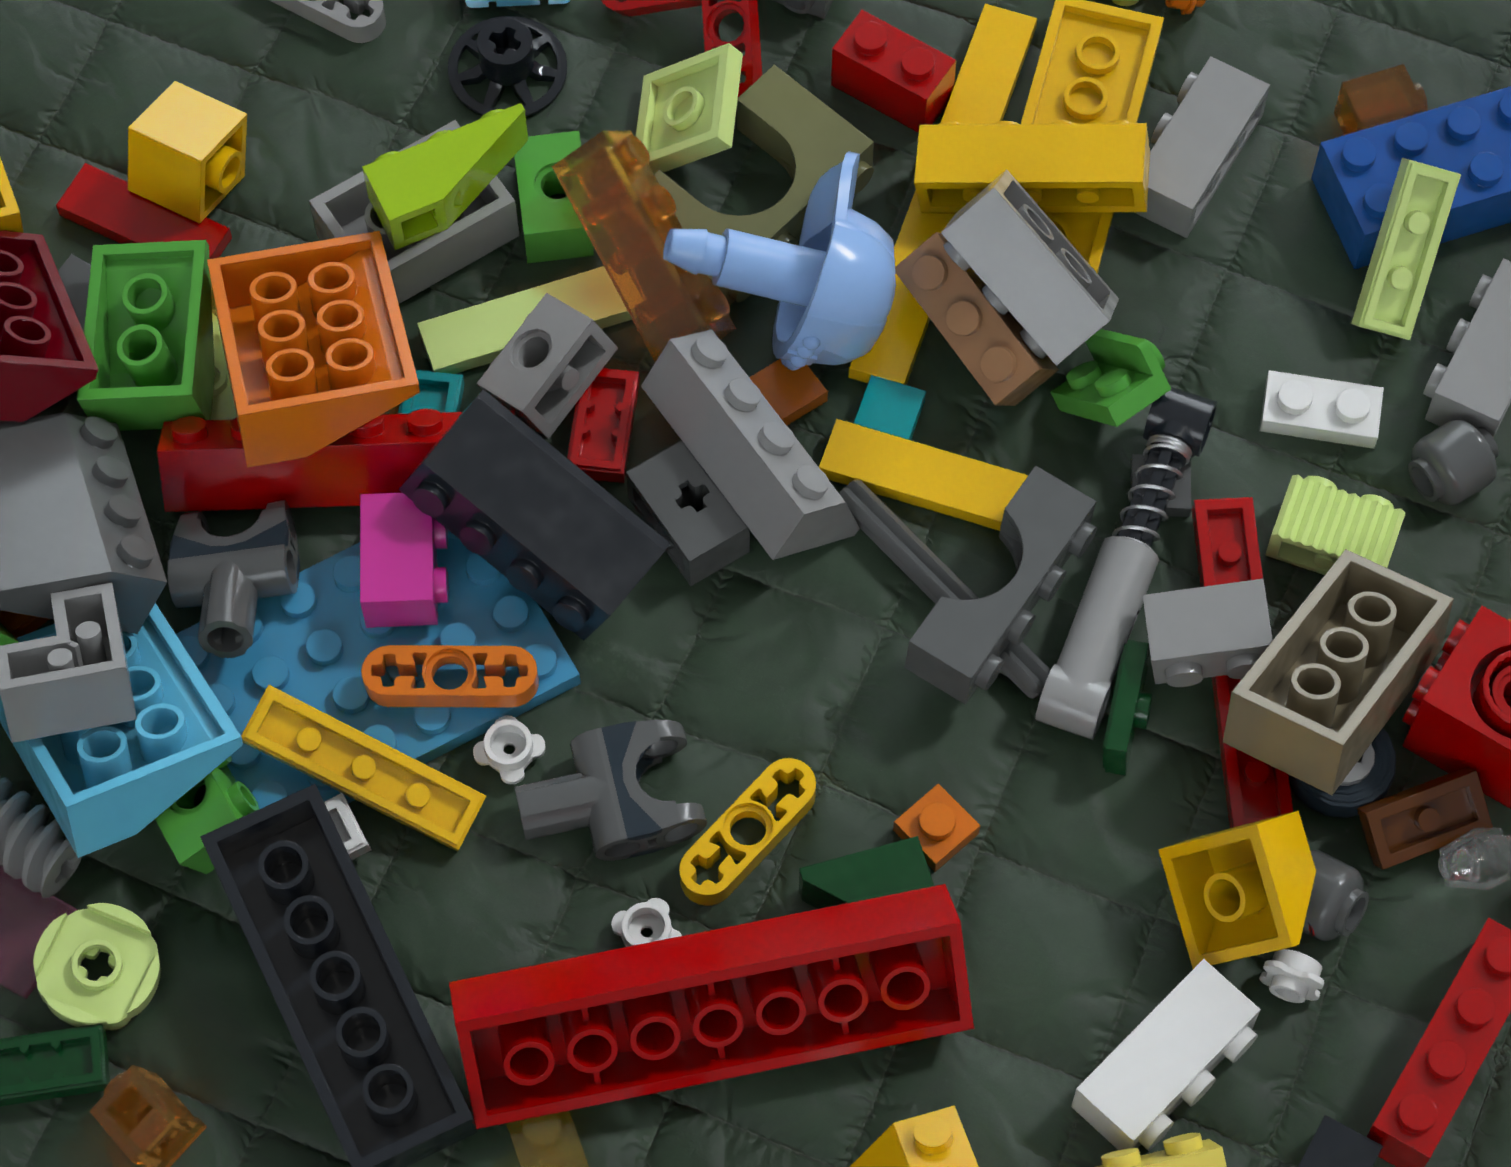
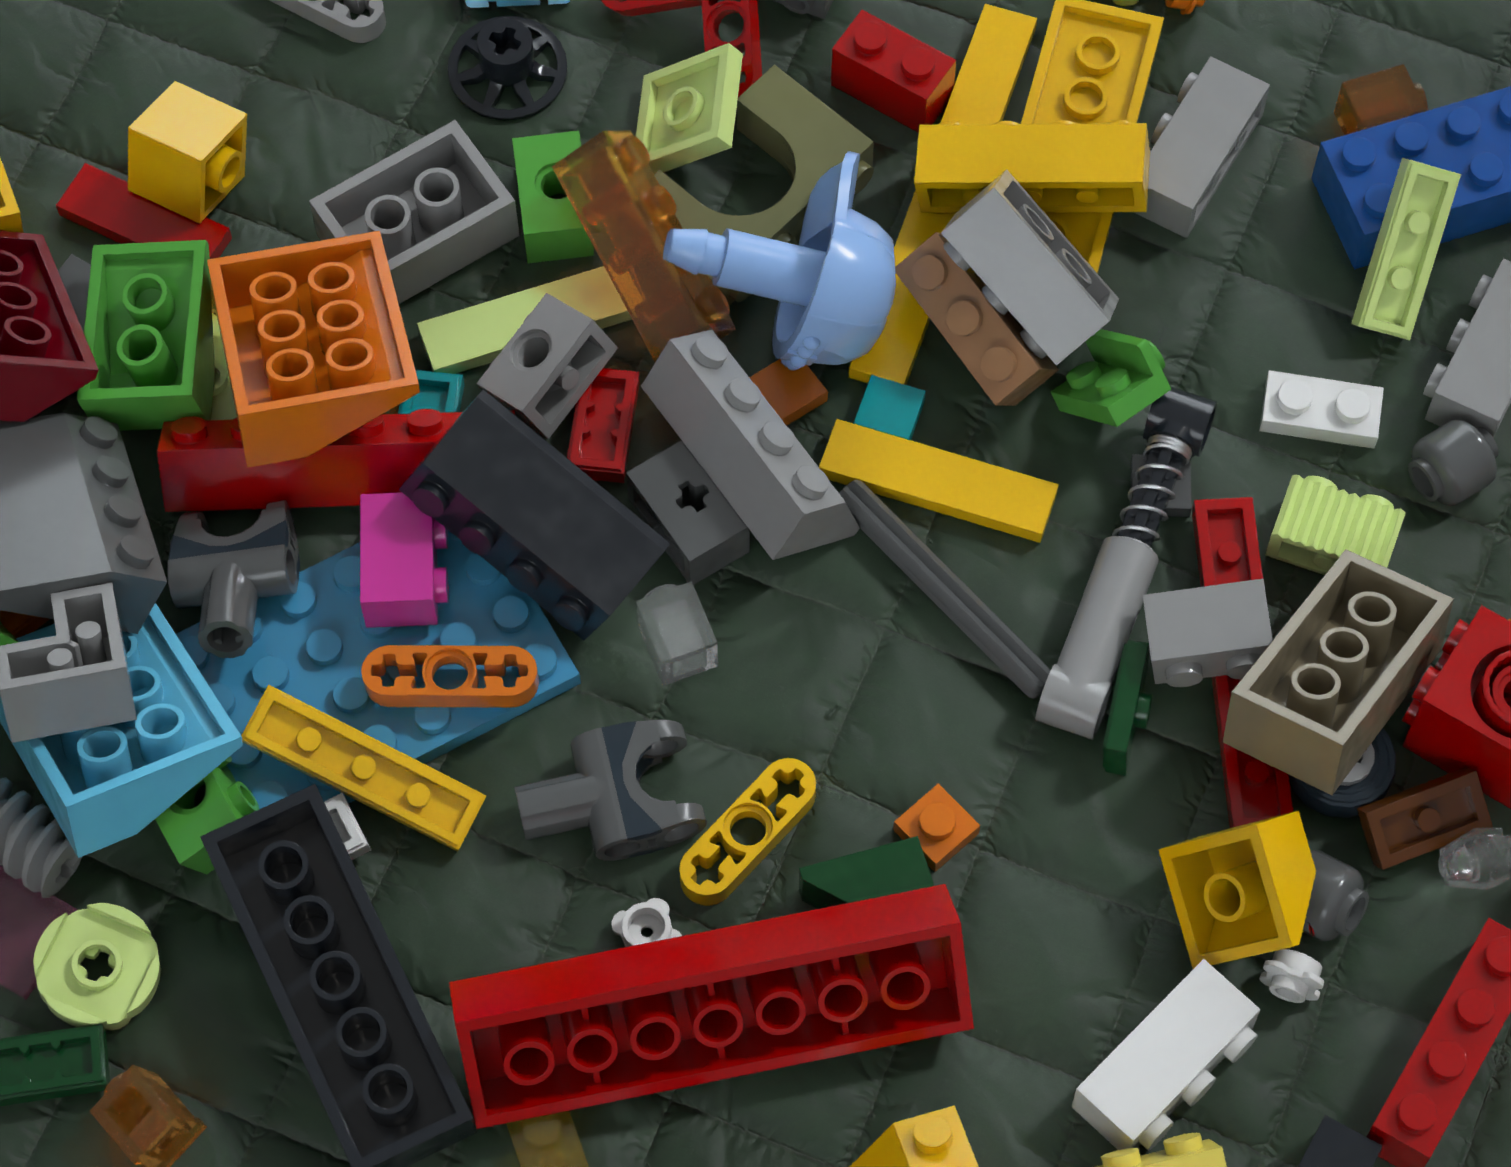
(436, 180): lime slope -> none
(506, 732): white plate -> none
(676, 632): none -> clear brick
(963, 639): dark grey arch -> none

